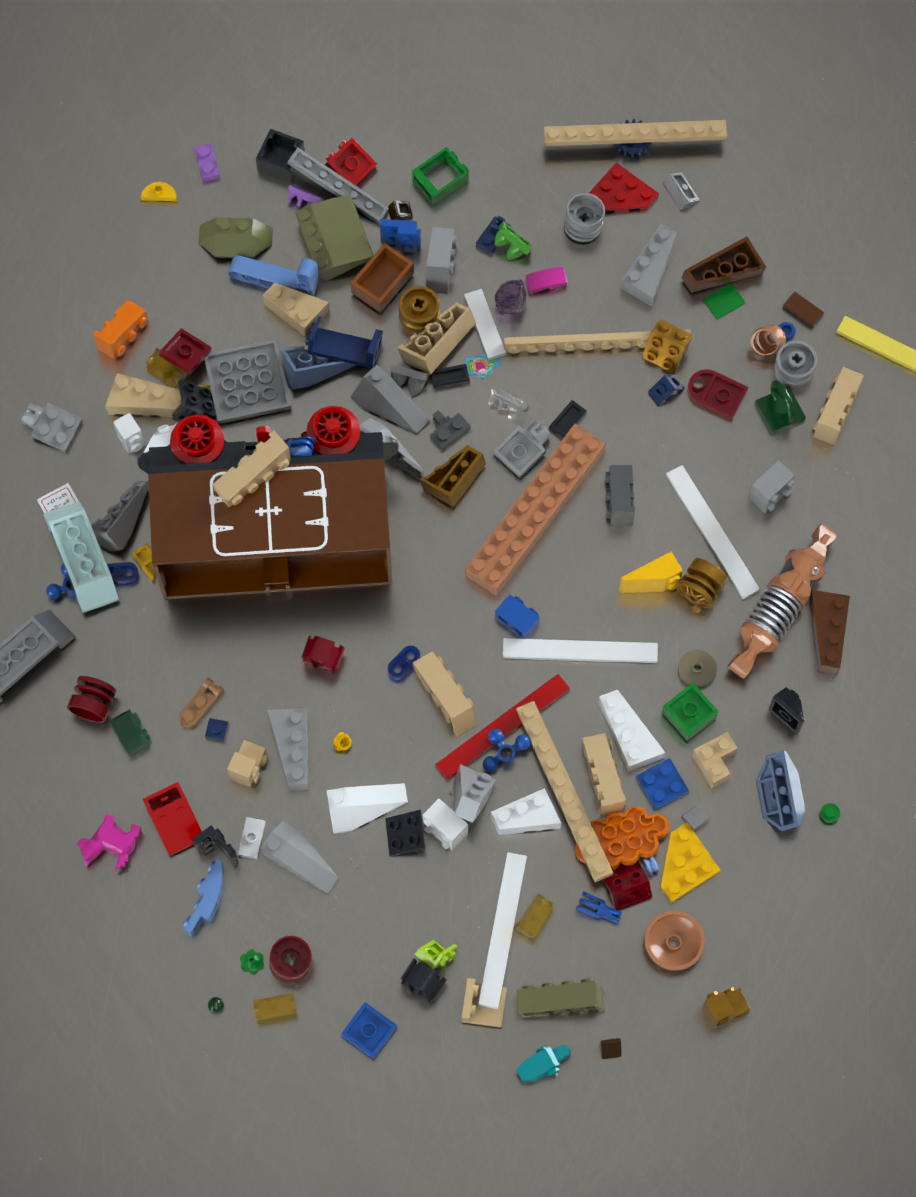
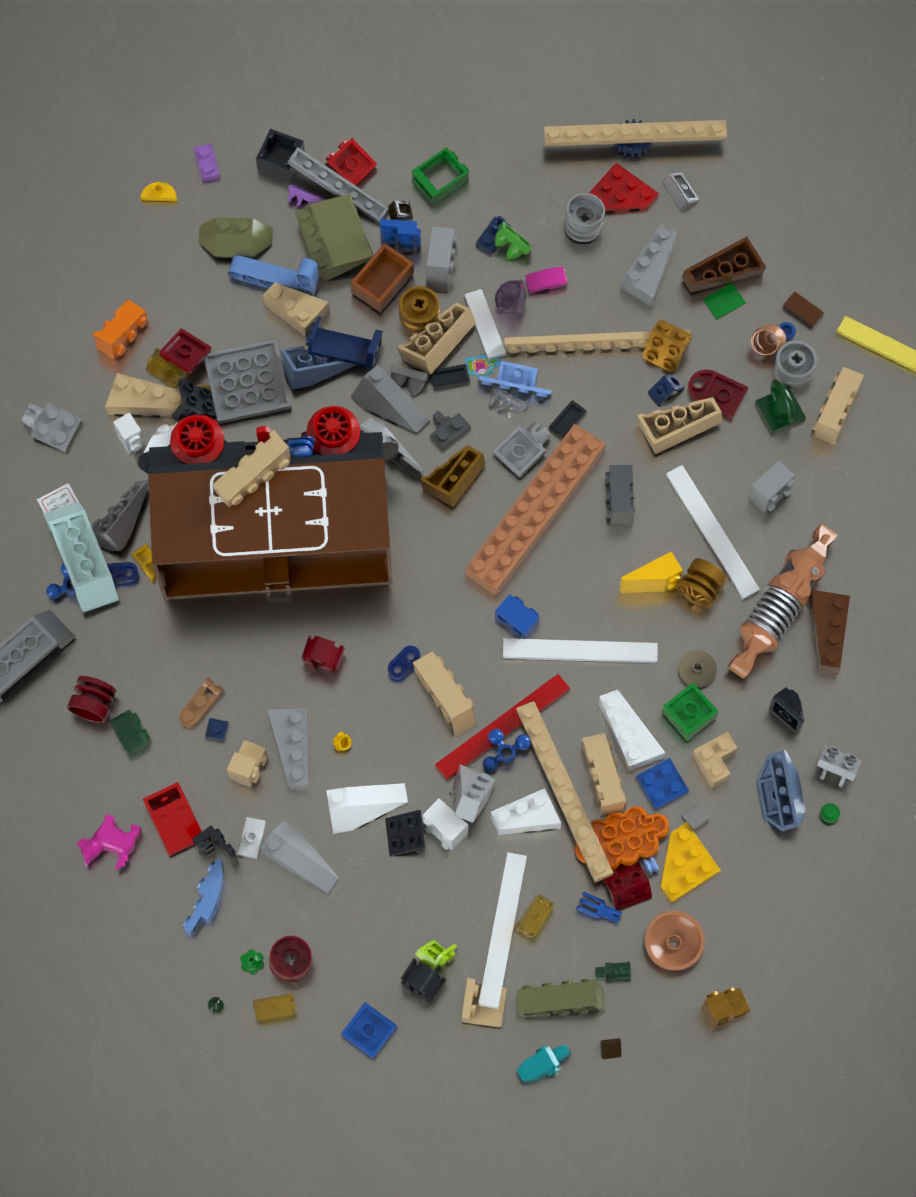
(516, 376): none -> light blue bracket
(614, 971): none -> clear green hinge
(678, 424): none -> tan wedge
(838, 763): none -> light grey plate

